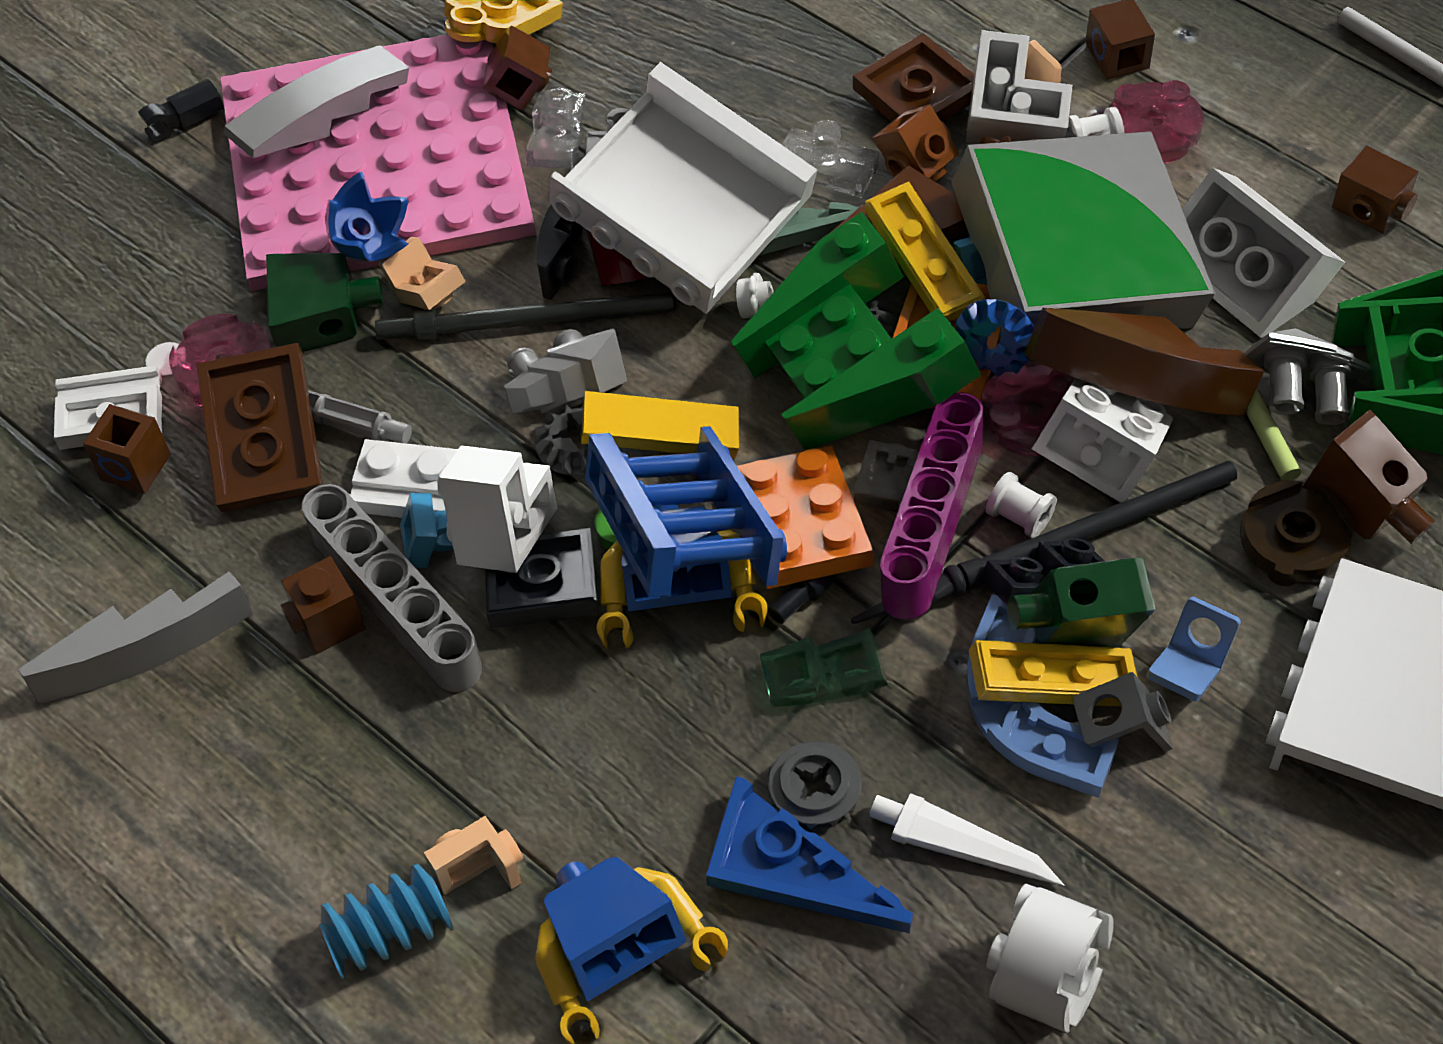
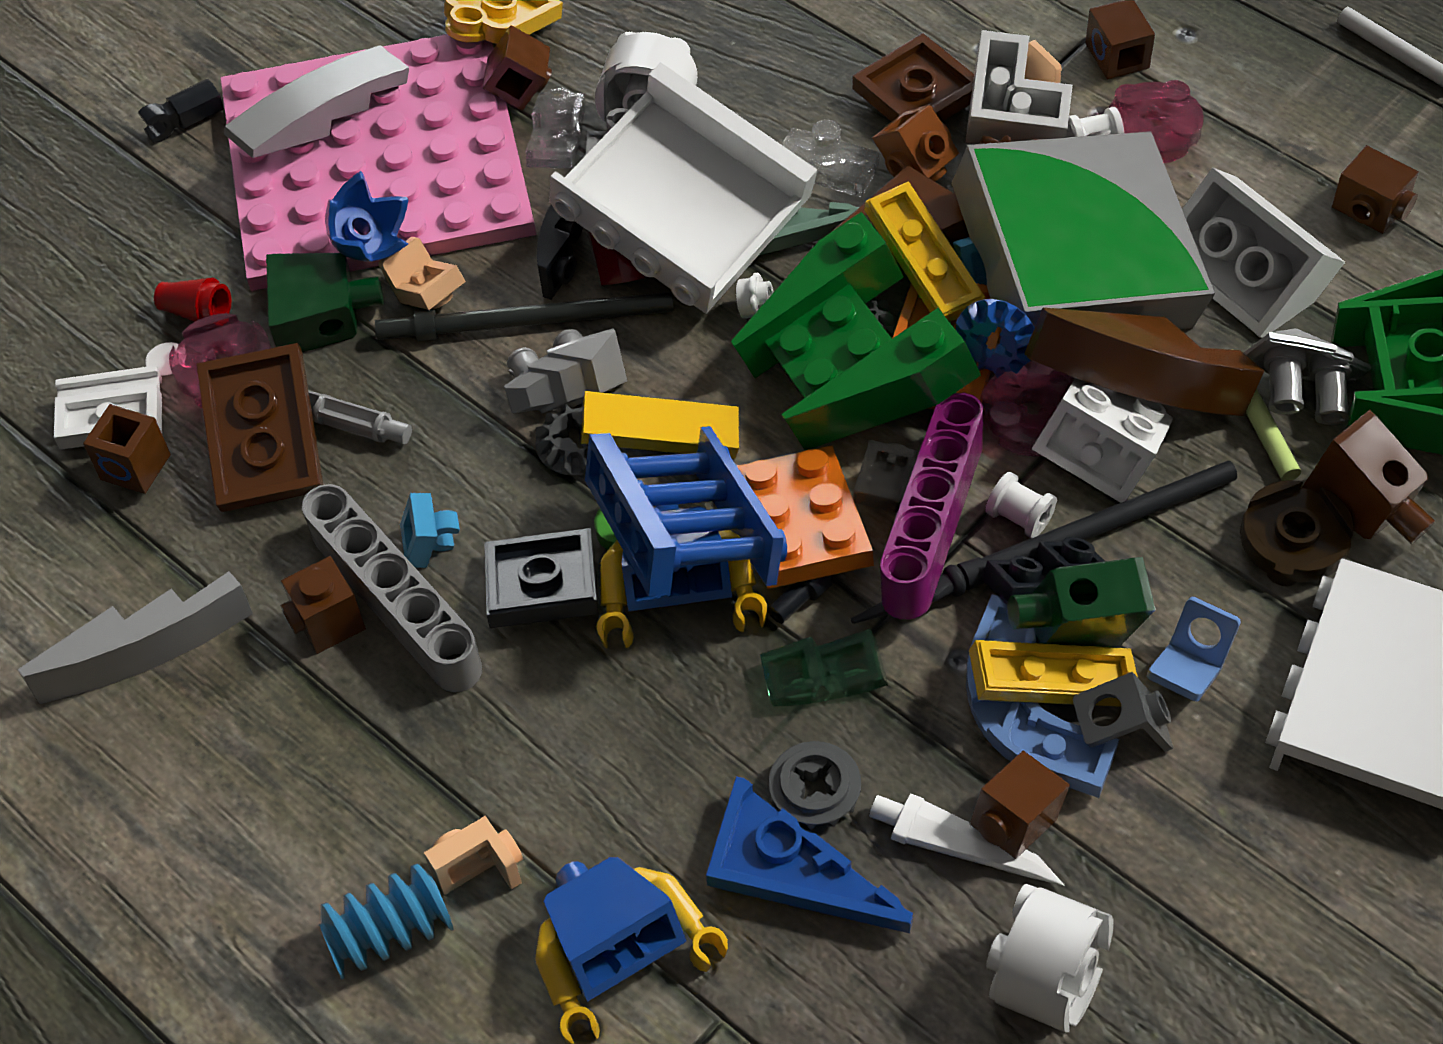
(193, 298): none -> red cone
(394, 470): white plate -> none
(495, 506): white brick -> none
(630, 62): none -> white brick
(1019, 804): none -> reddish brown brick

